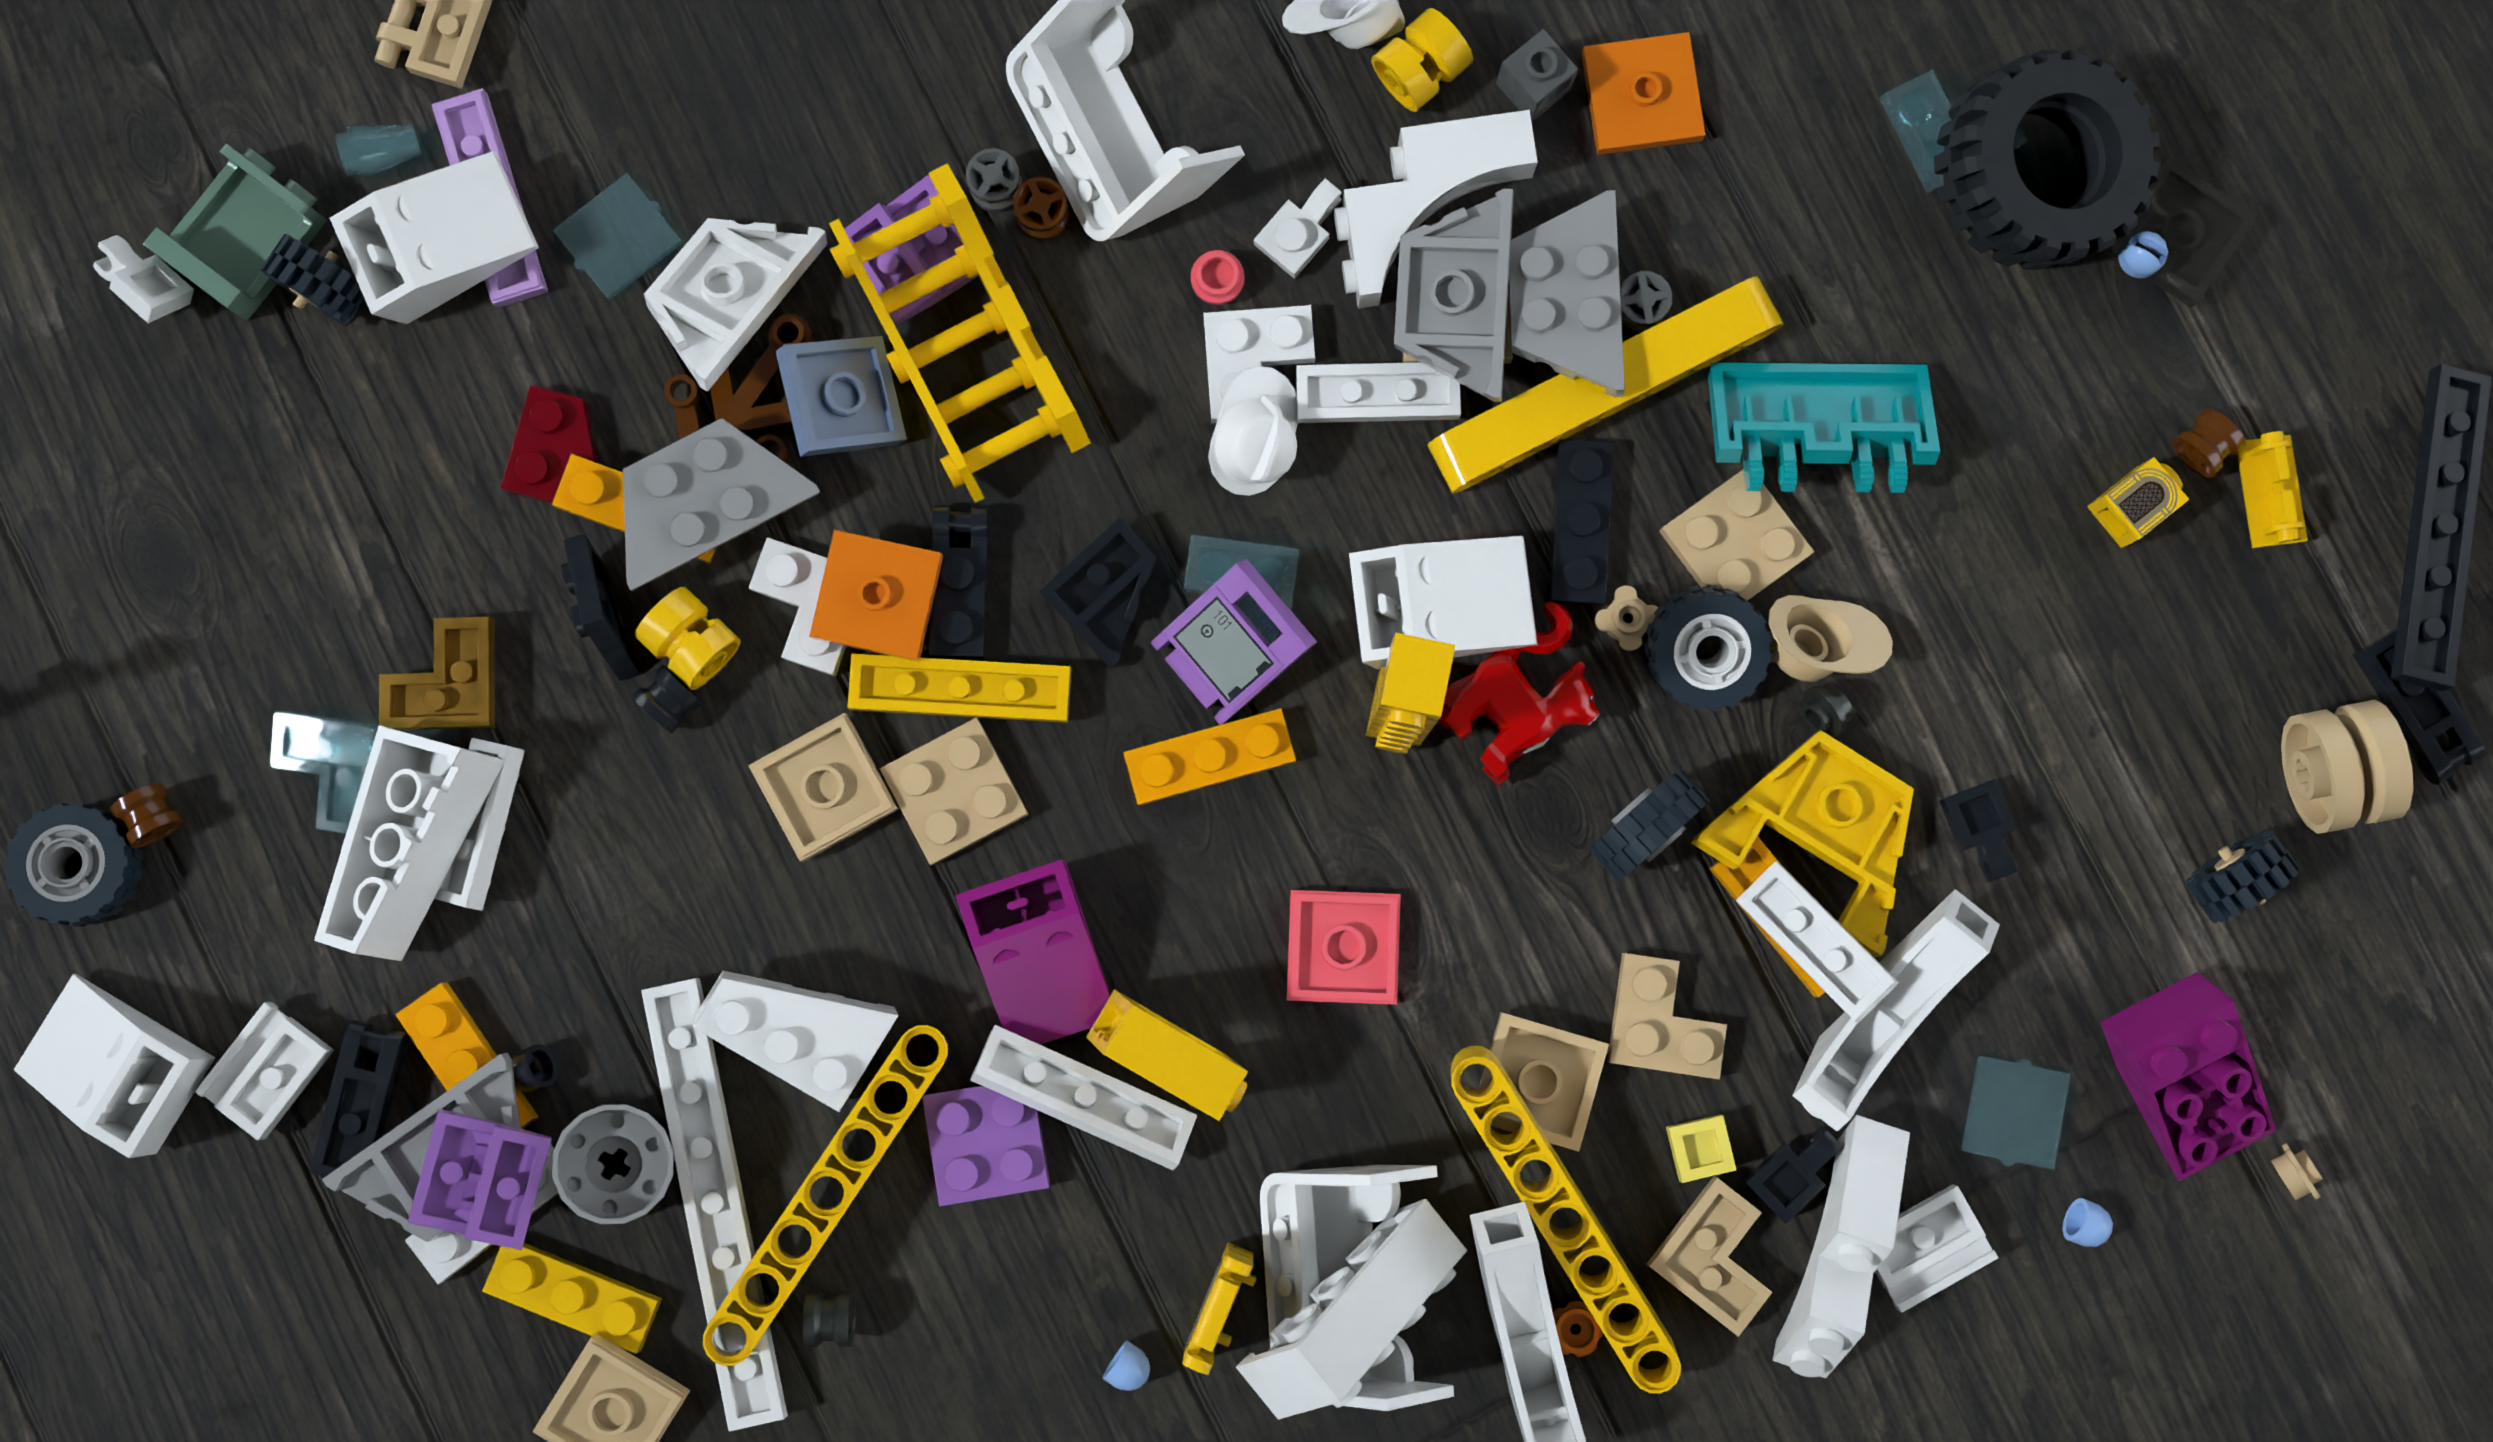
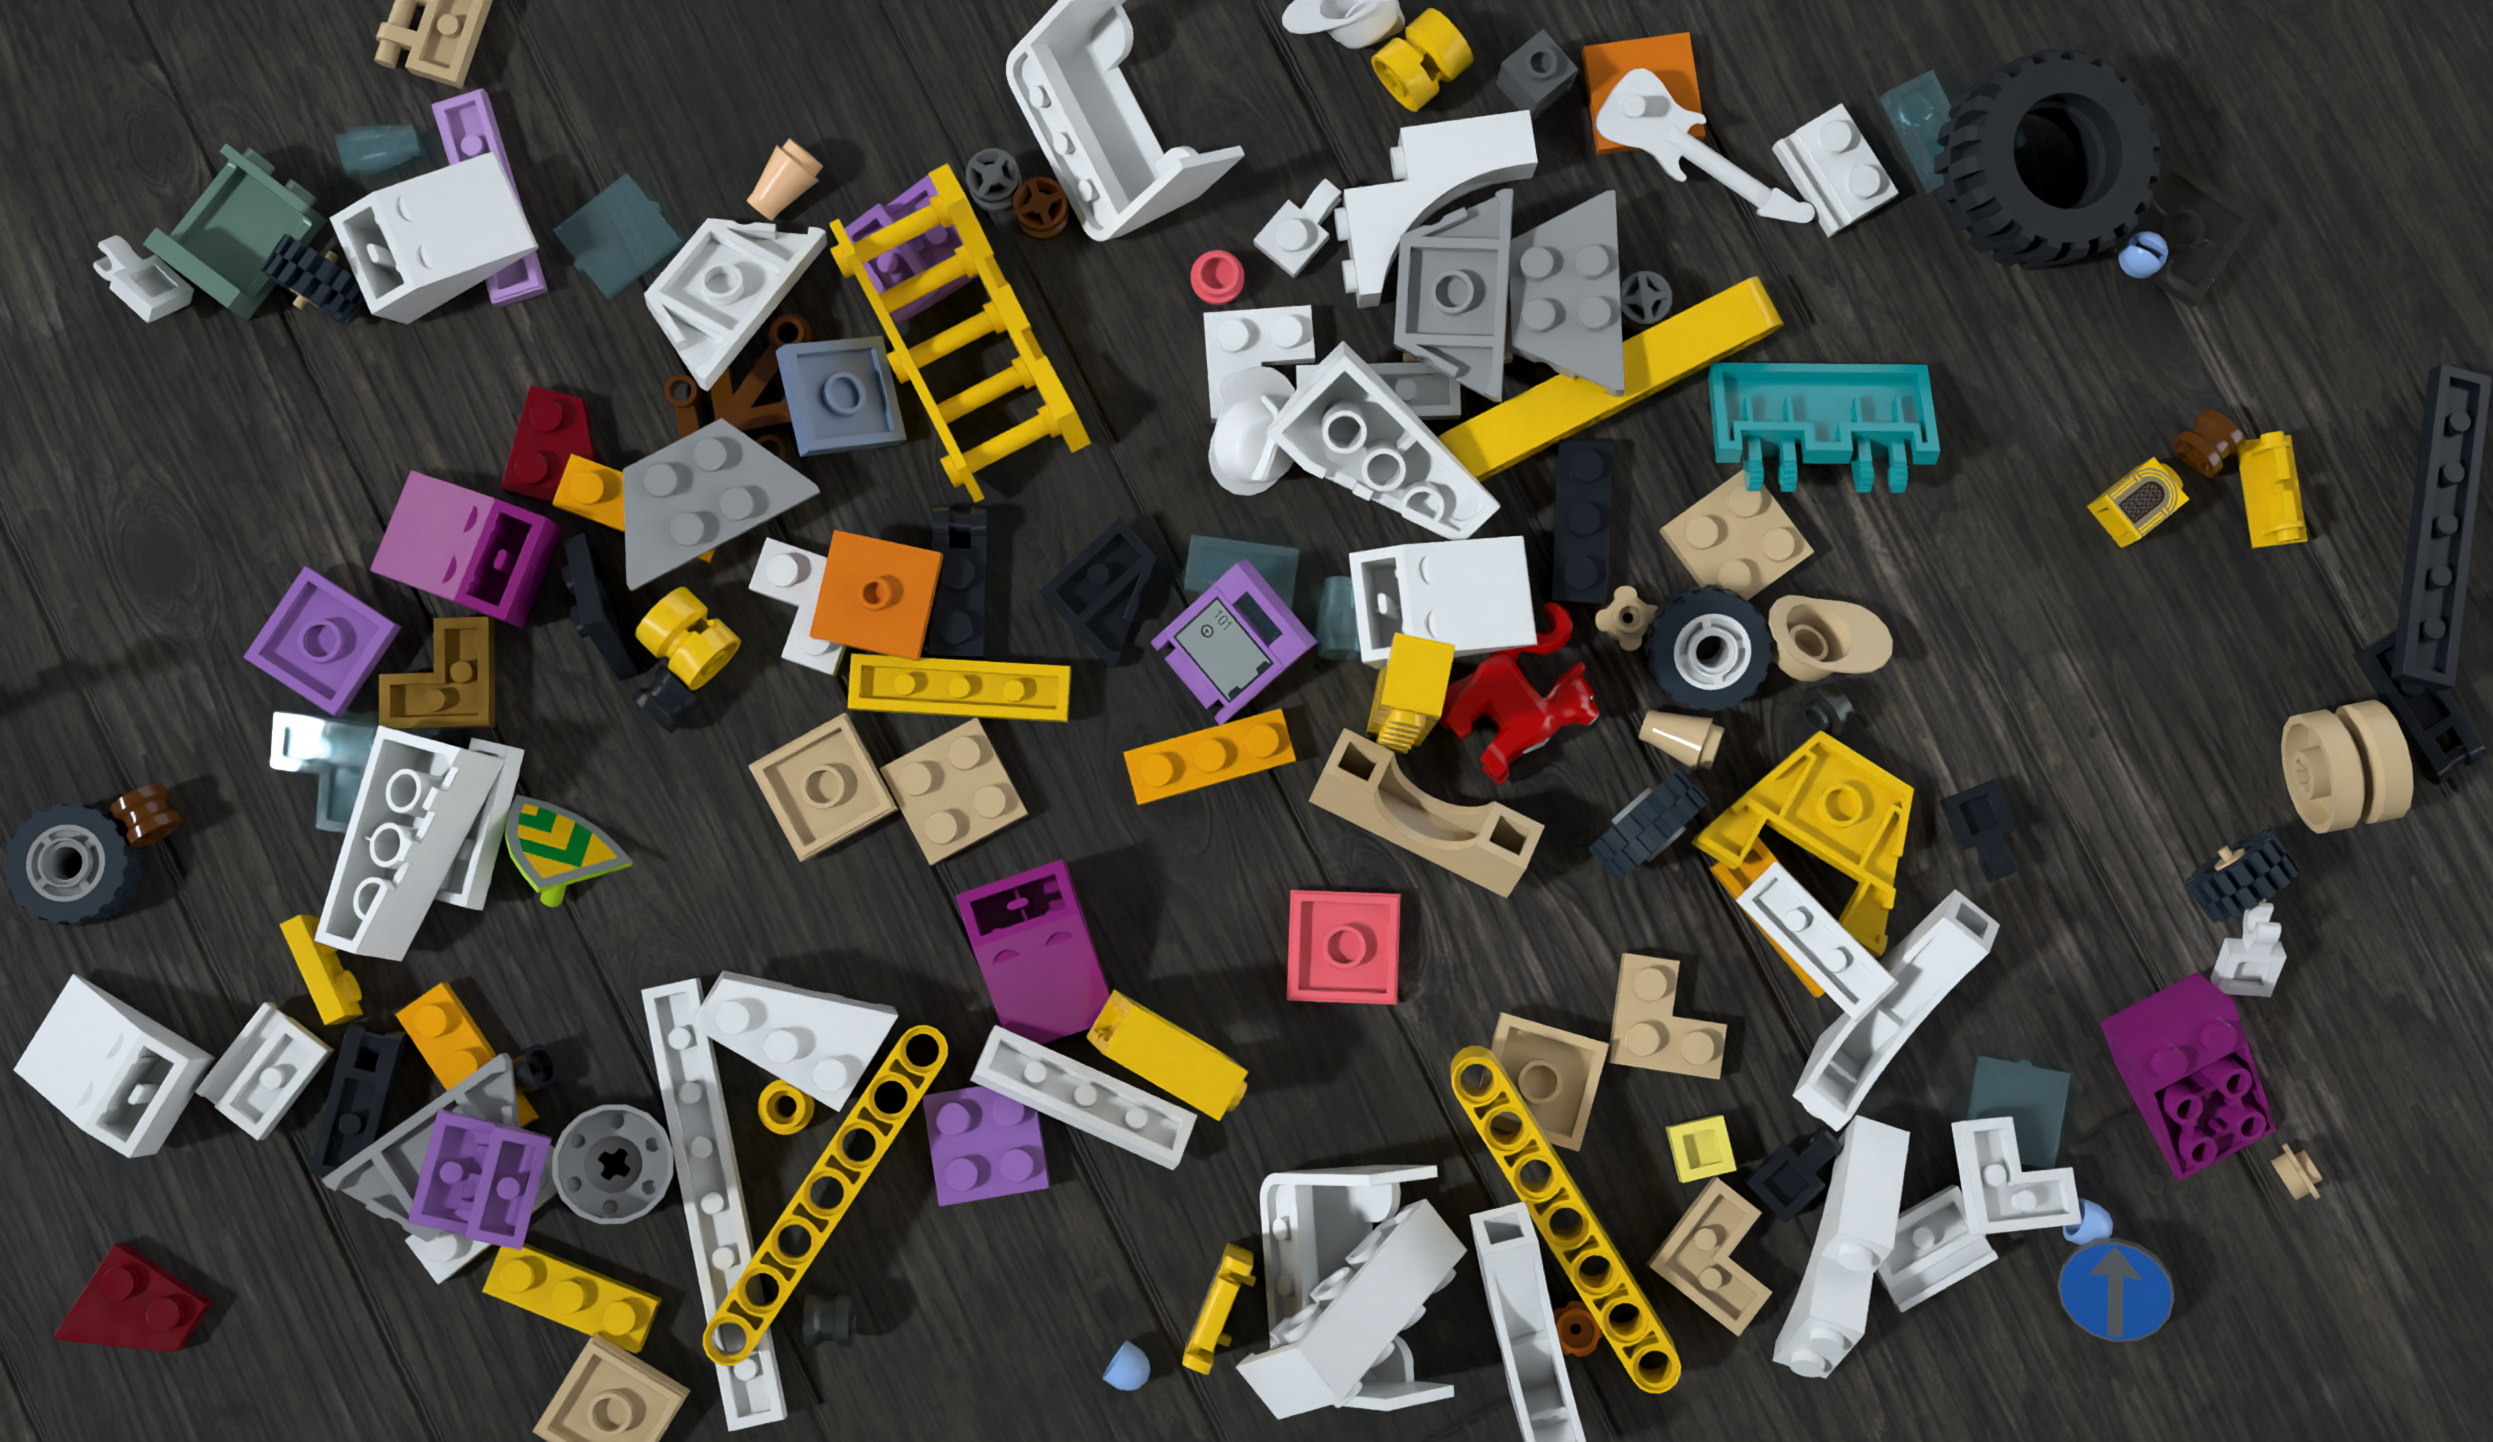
(134, 1306): none -> dark red wing
(322, 642): none -> medium lavender plate
(330, 986): none -> yellow plate
(467, 548): none -> magenta slope
(558, 848): none -> shield
(774, 1119): none -> yellow plate
(784, 179): none -> light nougat cone
(1337, 621): none -> clear light blue cone
(1364, 437): none -> white wedge
(1478, 843): none -> tan arch
(1647, 118): none -> white piece
(1682, 736): none -> tan cone
(1835, 170): none -> white plate
(1997, 1191): none -> white plate
(2116, 1290): none -> blue piece
(2255, 961): none -> white plate

